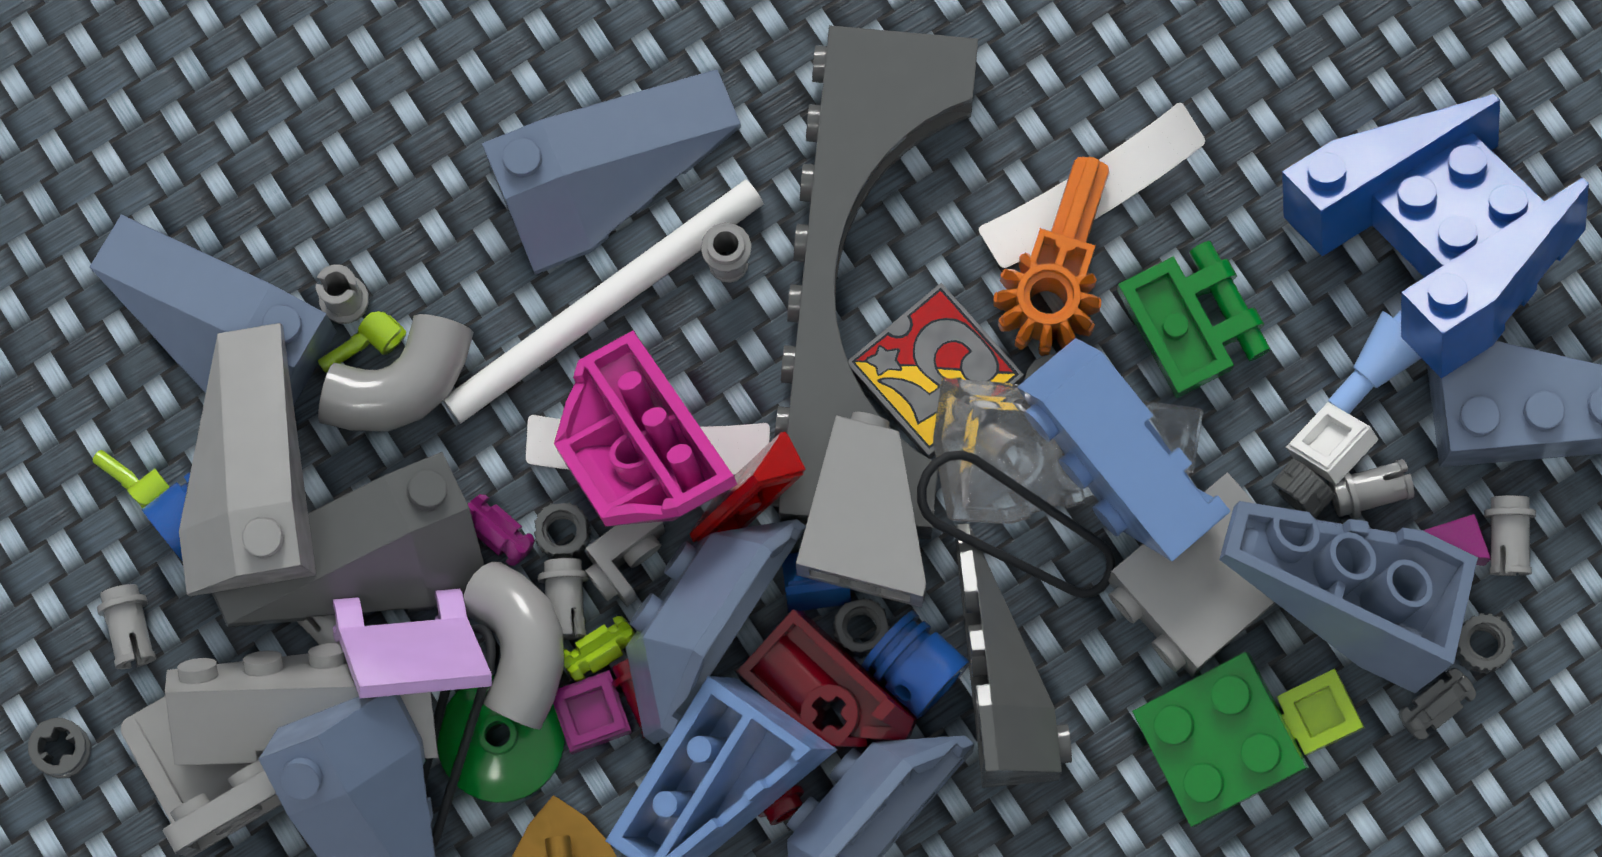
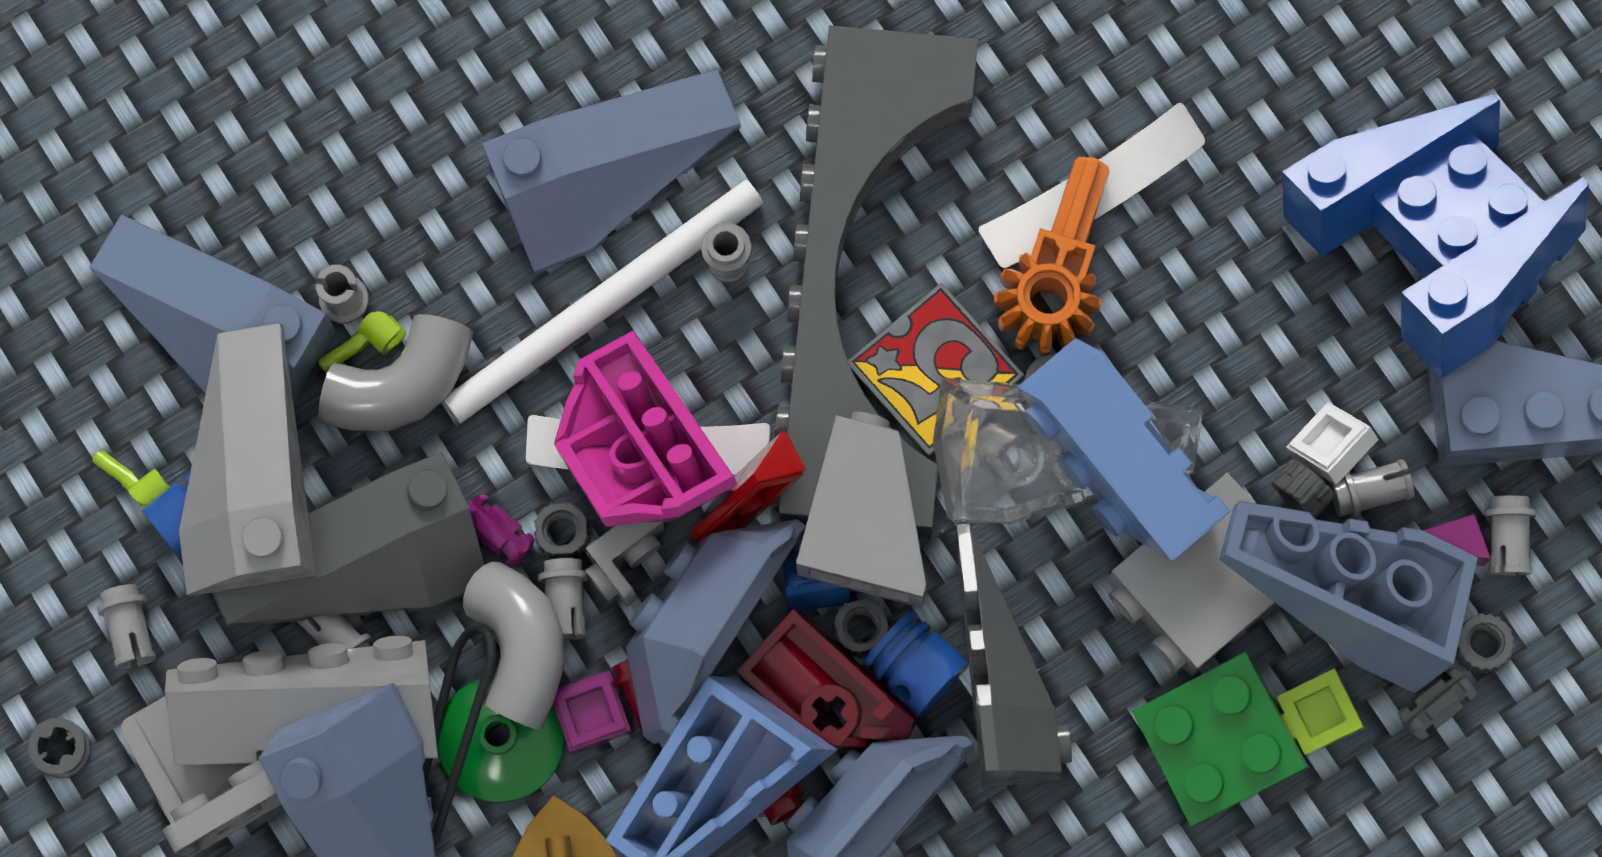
(411, 654): lavender flag -> none
(598, 648): lime piece -> none
(1032, 498): black piece -> none
(1177, 327): green plate -> none
(1379, 361): light blue cone -> none

